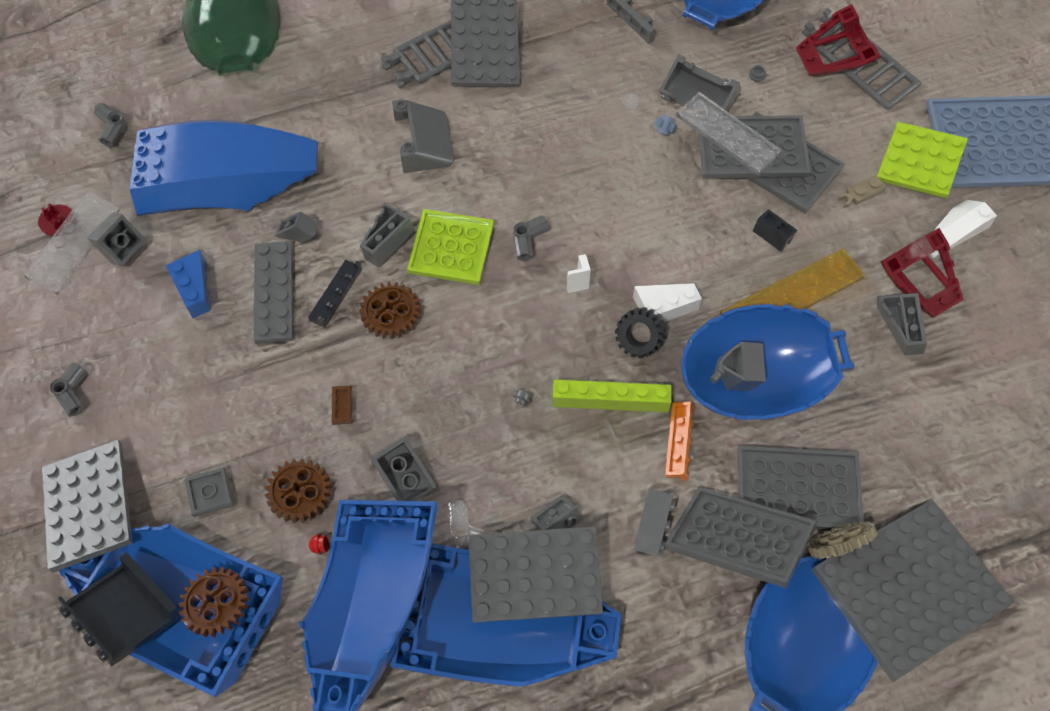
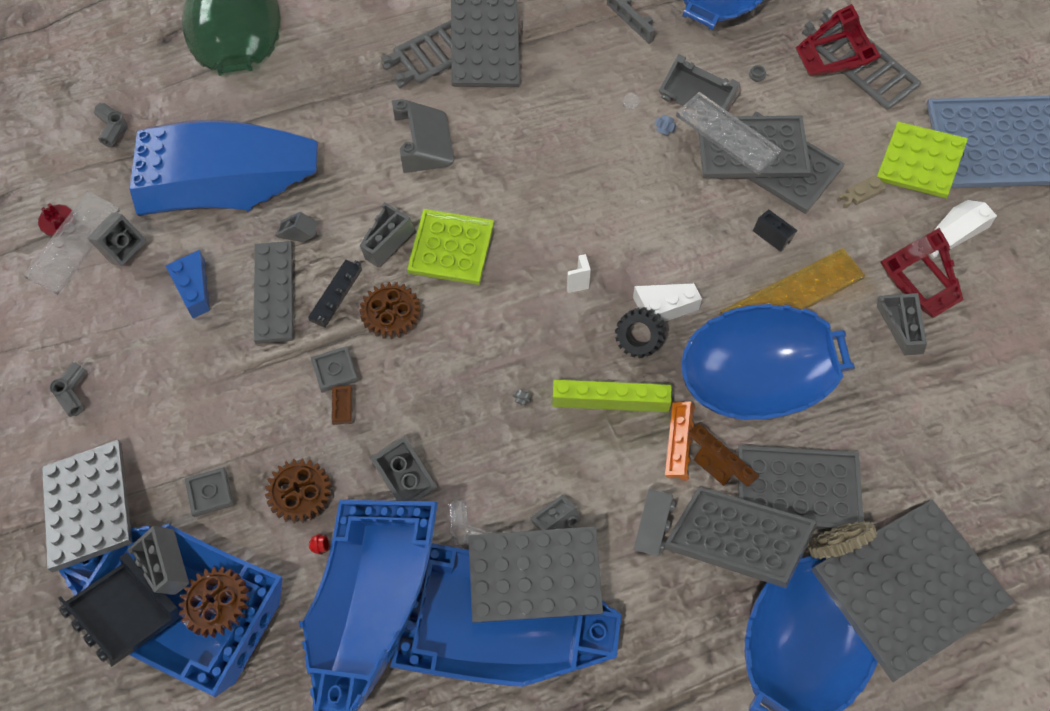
(161, 560): none -> dark grey wedge
(334, 369): none -> dark grey plate
(530, 229): dark grey piece -> none
(719, 460): none -> reddish brown bracket
(741, 367): dark grey piece -> none

